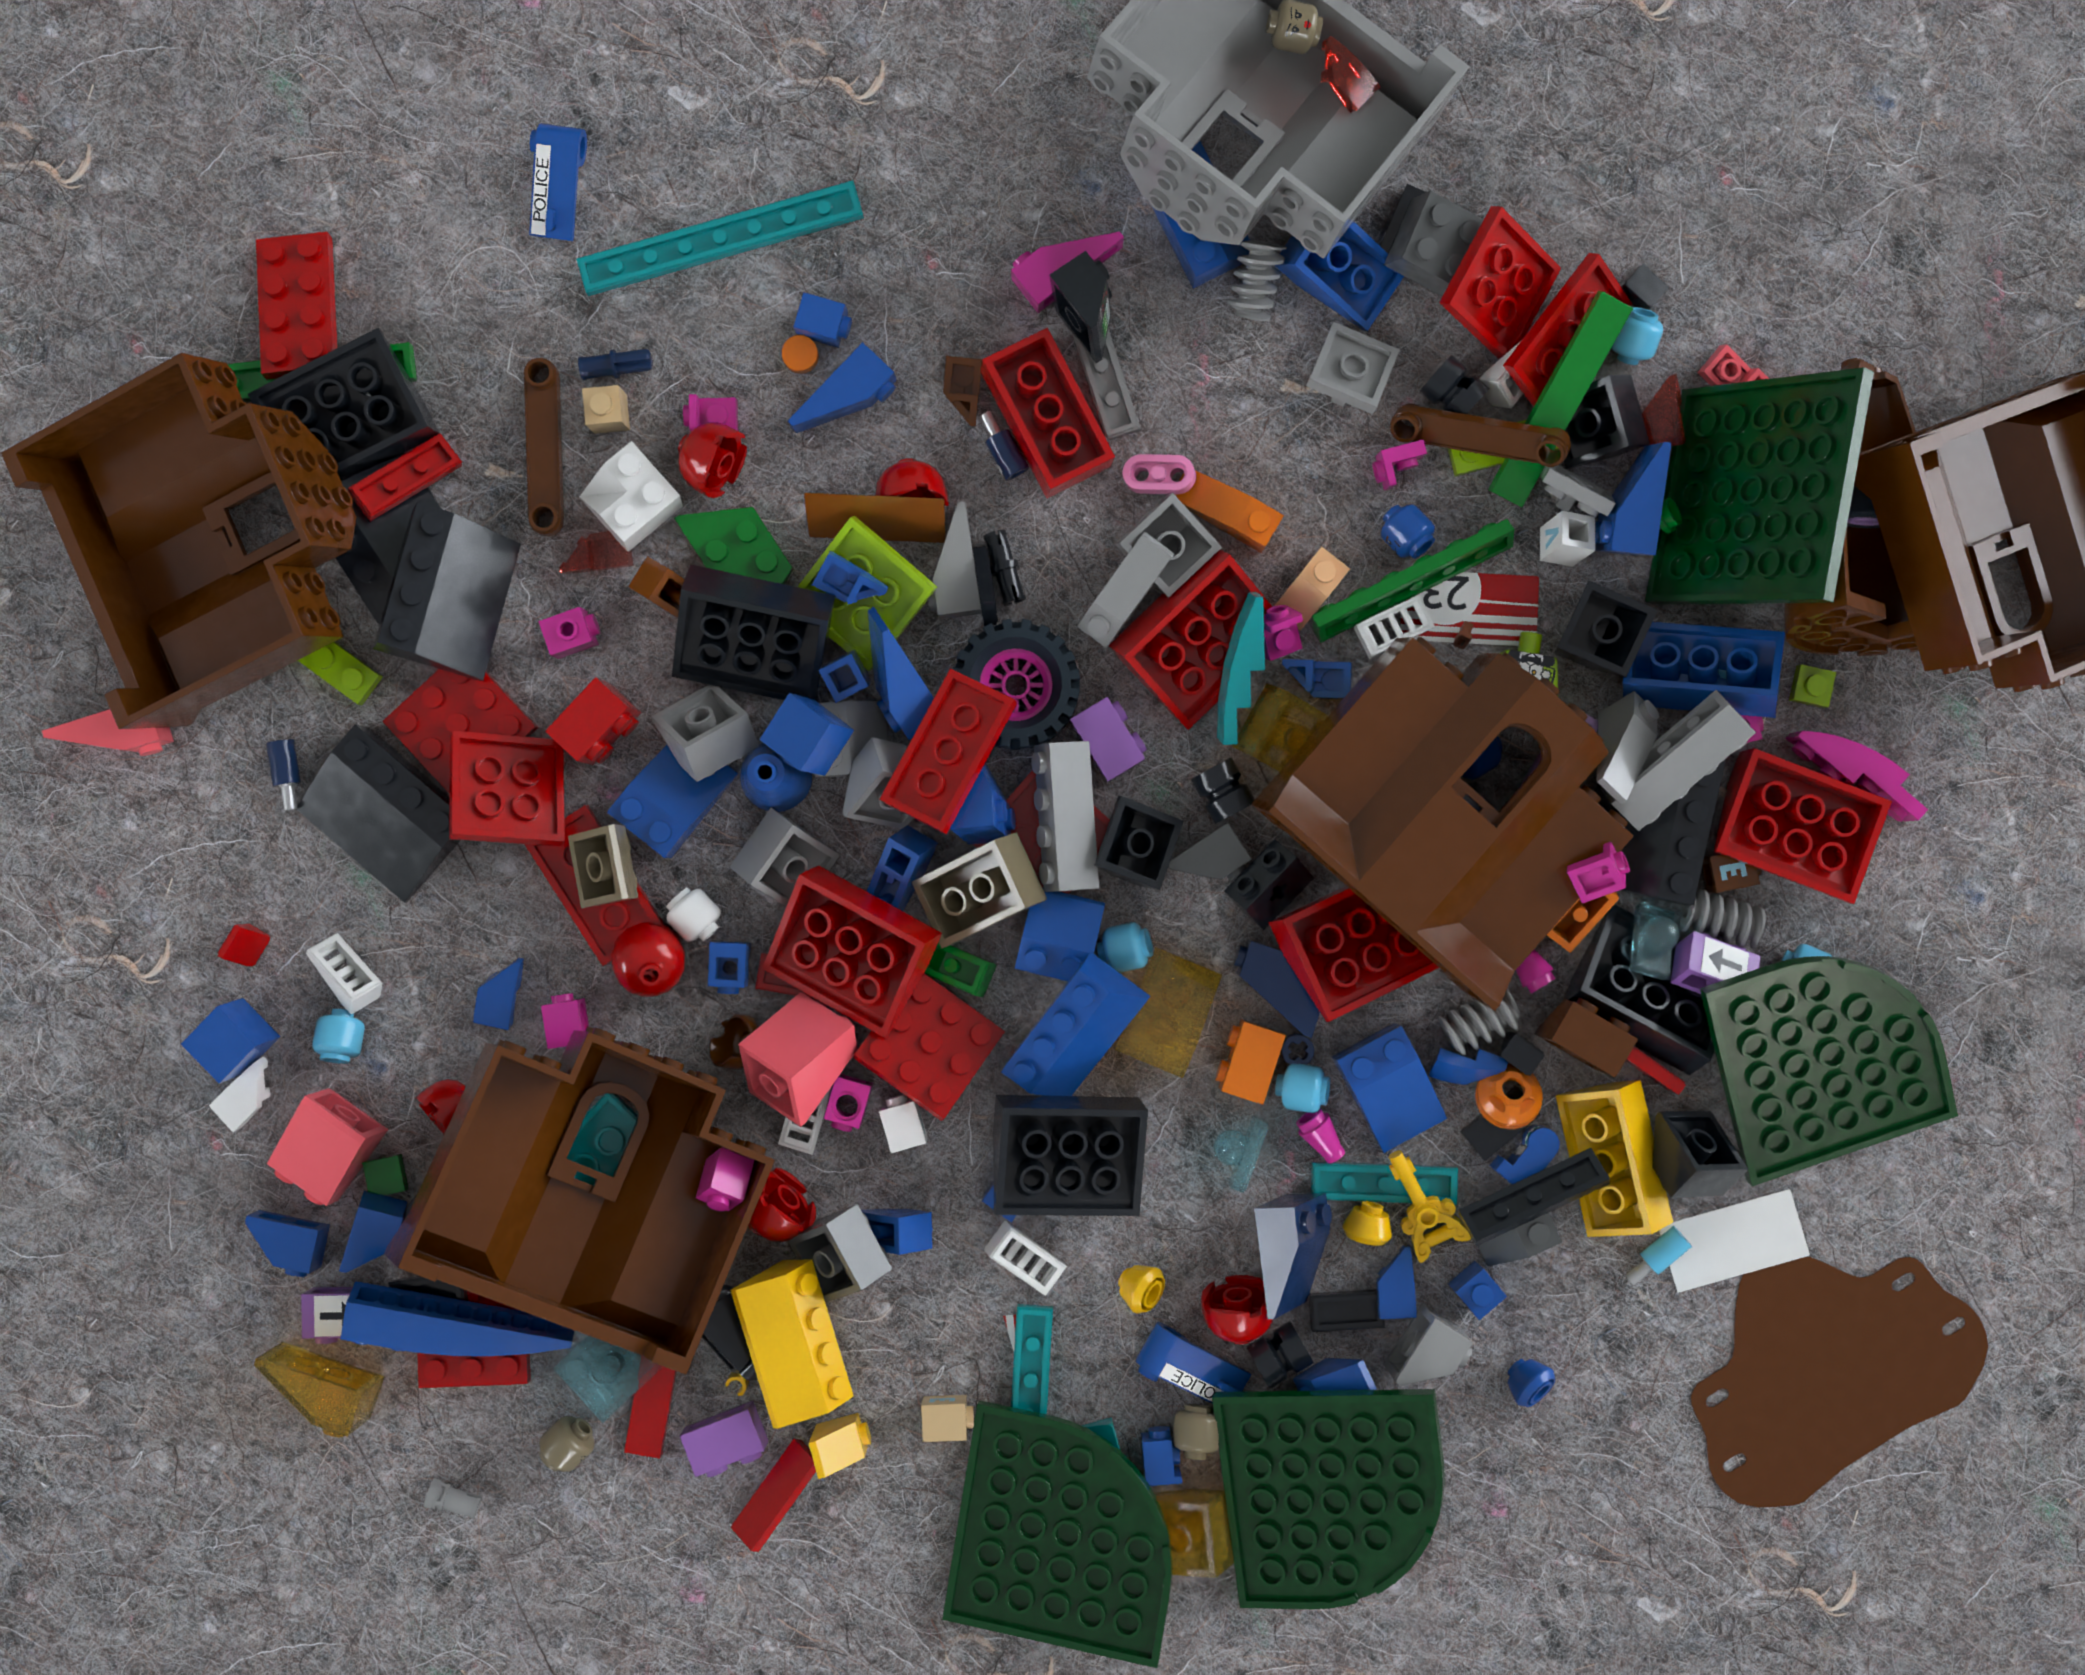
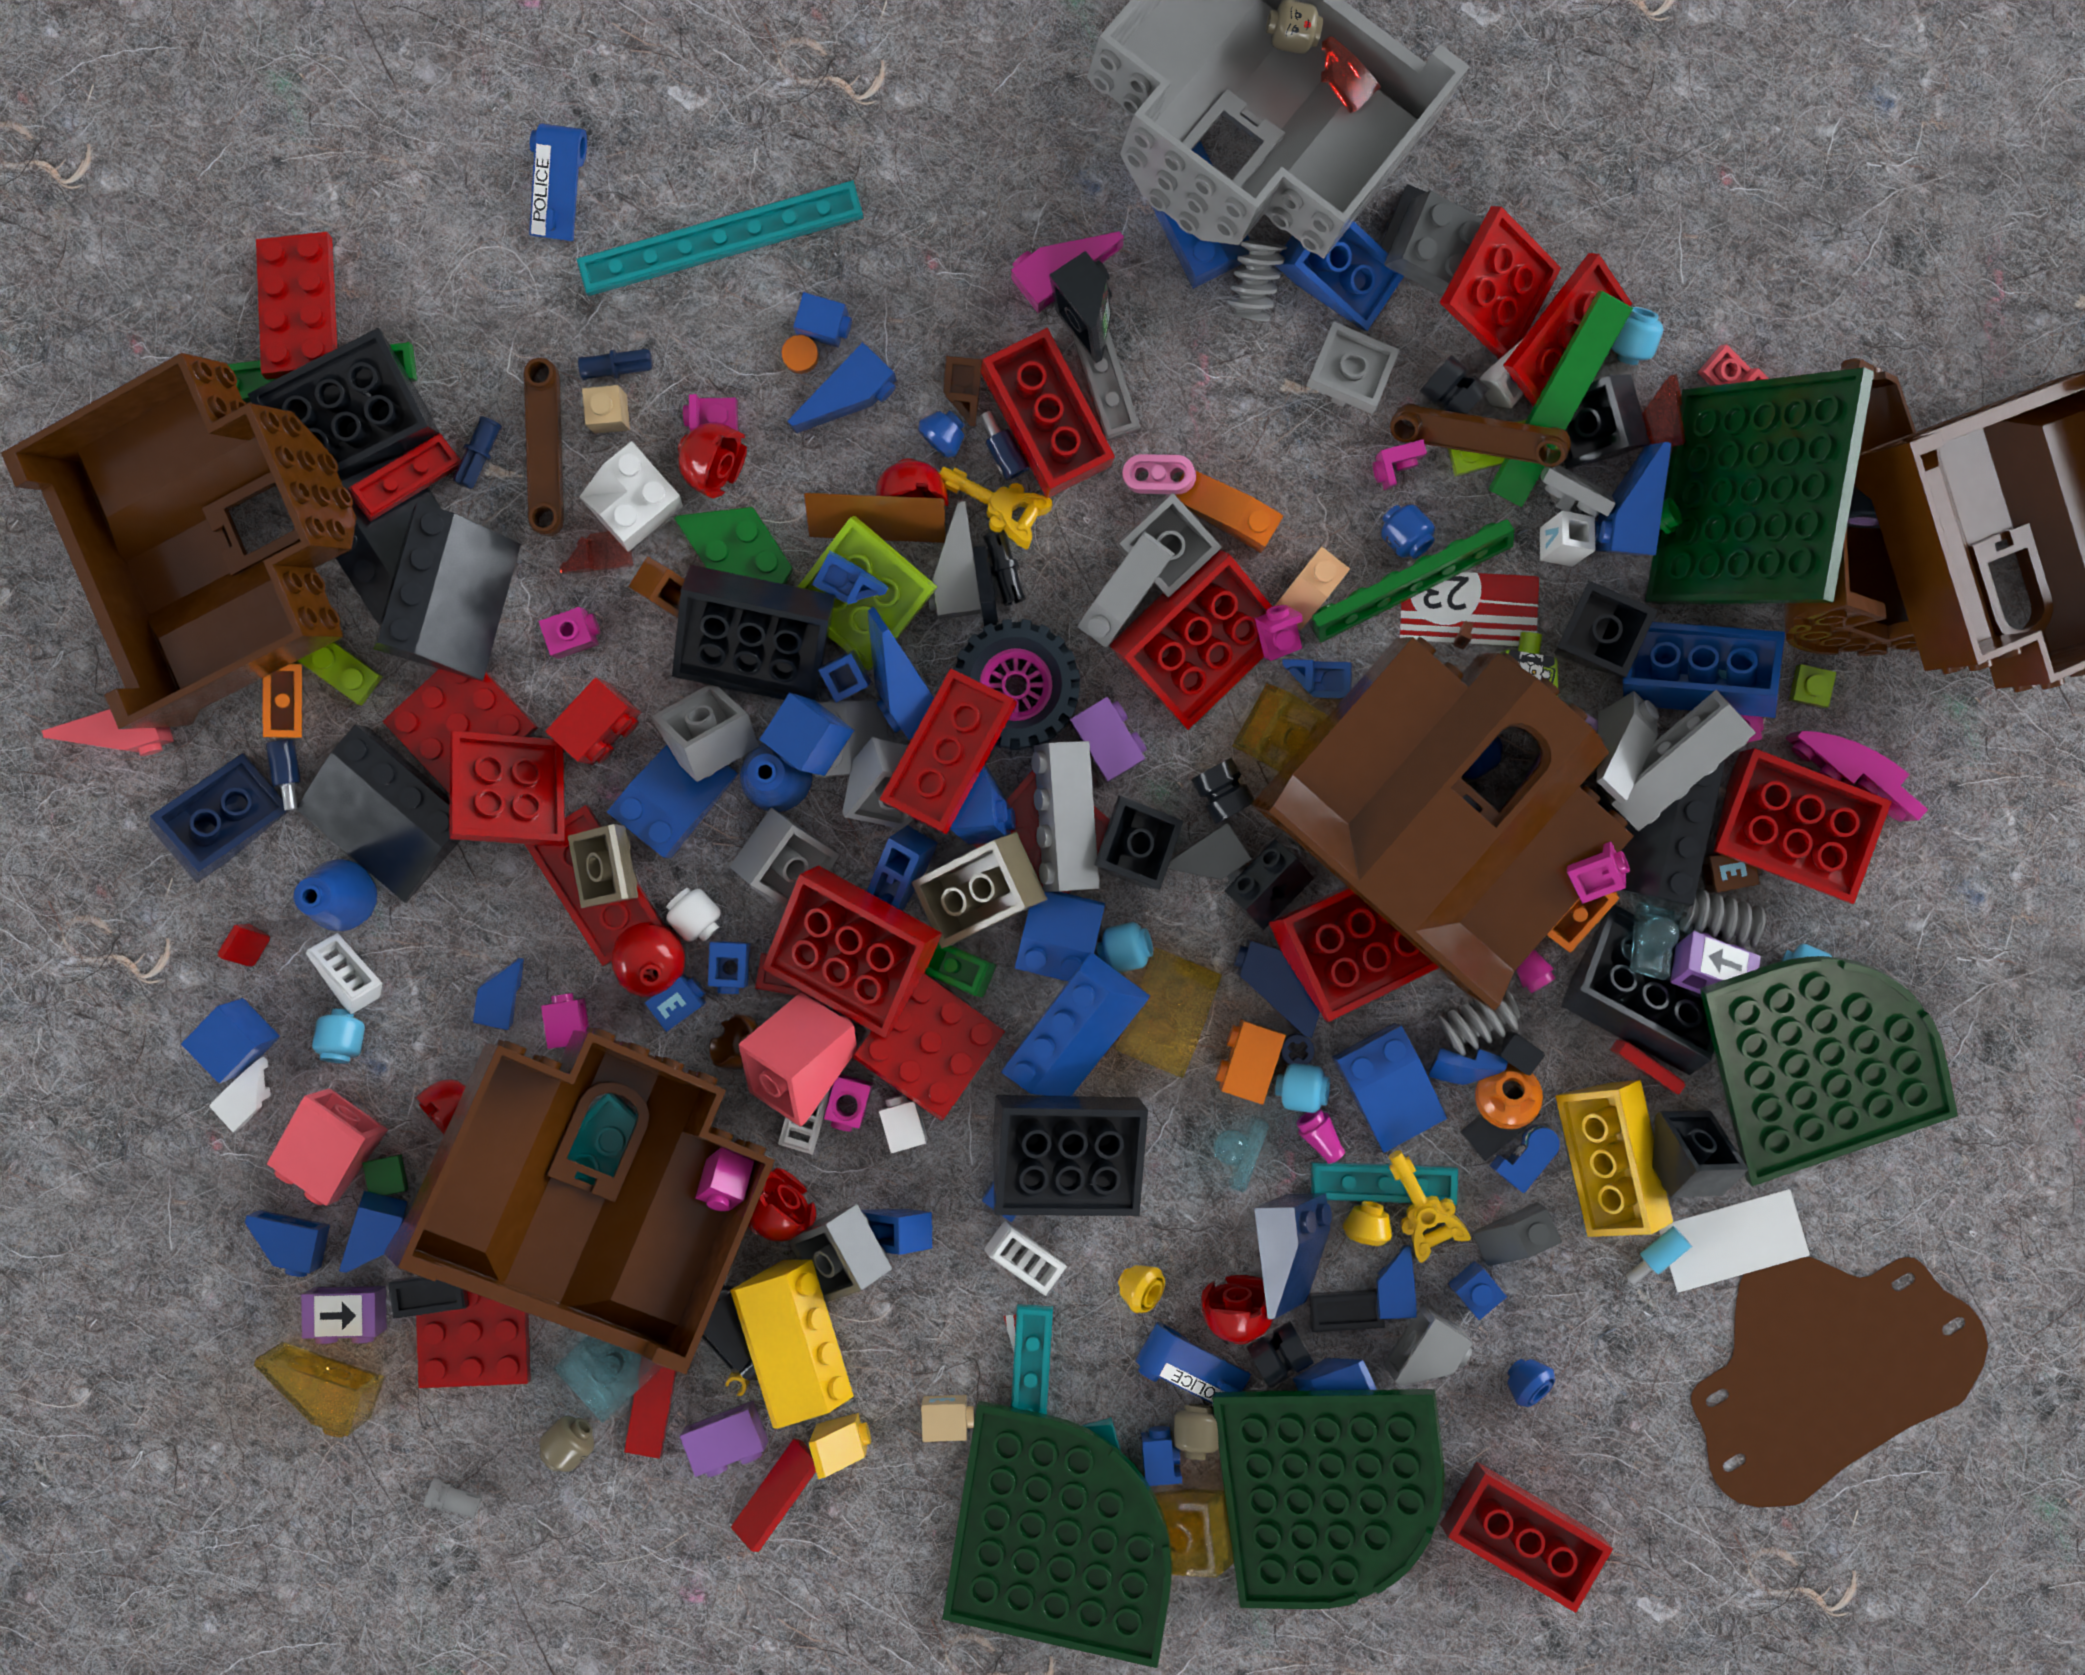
(217, 817): none -> dark blue slope
(282, 702): none -> orange brick
(337, 895): none -> blue cone
(445, 1325): blue slope -> none
(476, 452): none -> dark blue axle
(677, 1002): none -> blue brick
(943, 432): none -> blue cone
(1002, 504): none -> yellow piece
(1243, 655): teal slope -> none
(1367, 639): white slope -> none
(1526, 1537): none -> red brick
(1534, 1196): black plate -> none
(1587, 1036): reddish brown slope -> none
(1644, 288): black slope -> none

